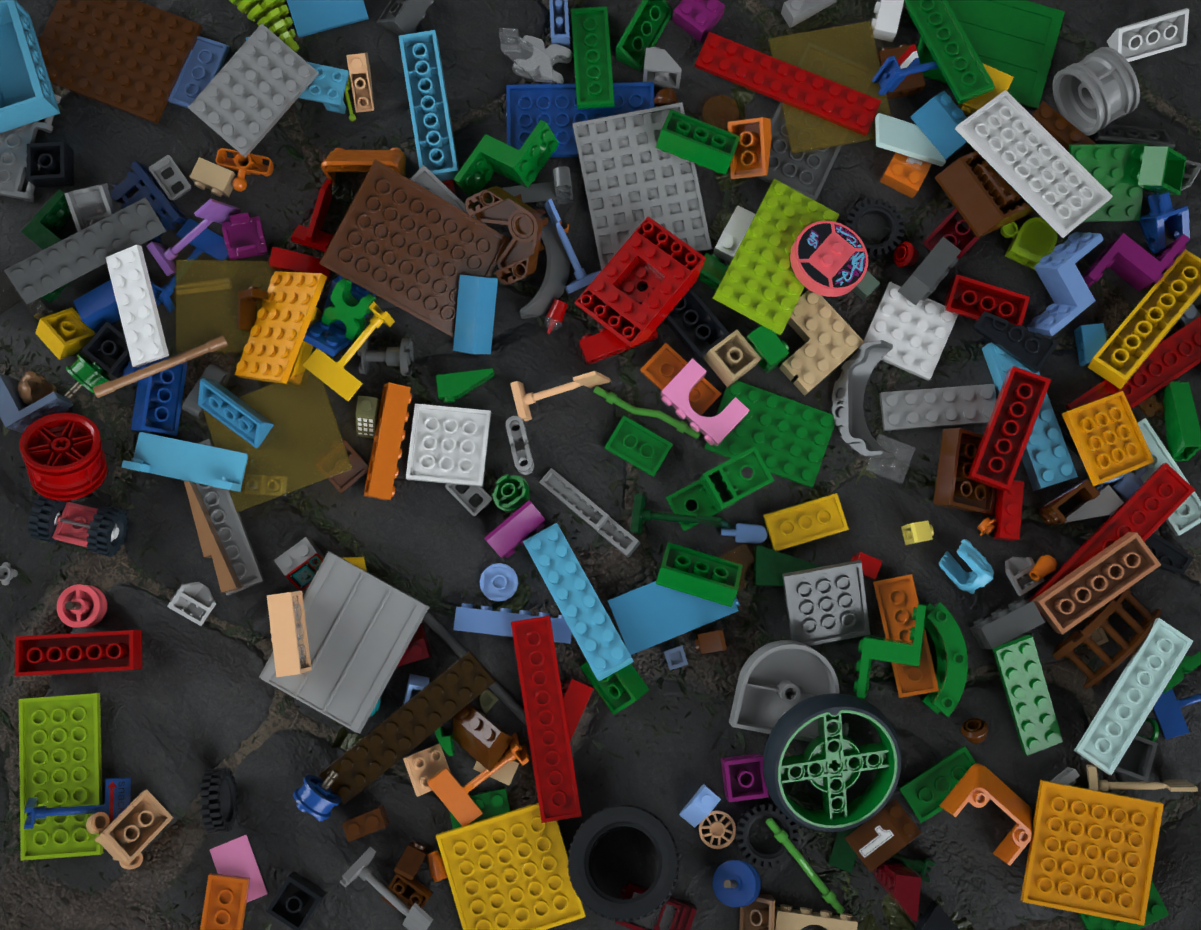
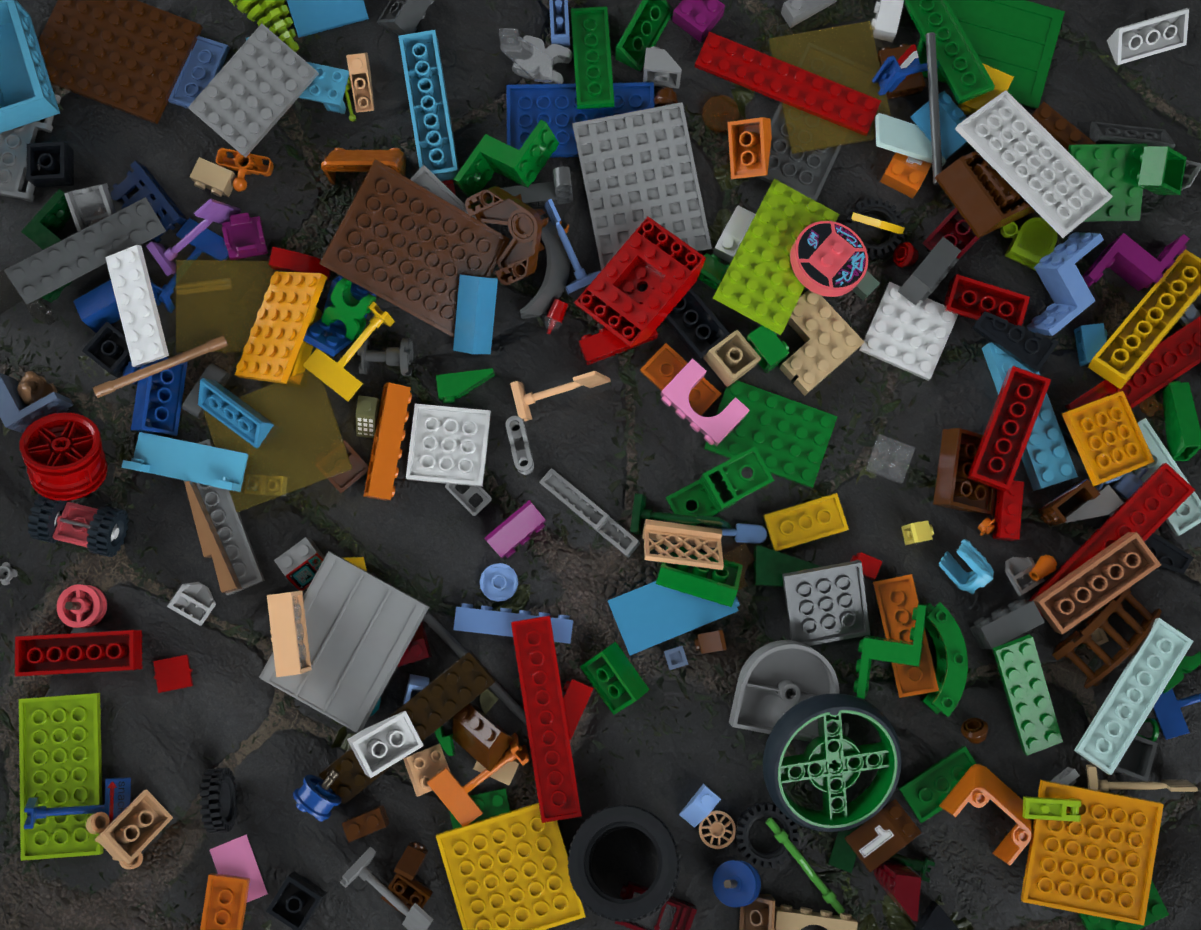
(64, 333): yellow slope -> none
(87, 375): green wheel -> none
(166, 184): light grey piece -> none
(173, 673): none -> red piece
(247, 306): reddish brown bracket -> none
(312, 235): red piece -> none
(385, 743): none -> white slope
(436, 866): orange cone -> none
(511, 492): green cone -> none
(578, 602): medium azure brick -> none
(612, 398): bright green bar -> none
(638, 446): green plate -> none
(684, 536): none -> light nougat fence
(697, 142): green slope -> none
(743, 777): magenta brick -> none
(849, 399): dark grey windscreen -> none
(877, 223): none -> yellow tile
(934, 105): none -> dark grey piece
(937, 407): light grey plate -> none
(1051, 808): none -> lime plate
(1096, 90): light grey wheel -> none
(1160, 211): blue piece -> none

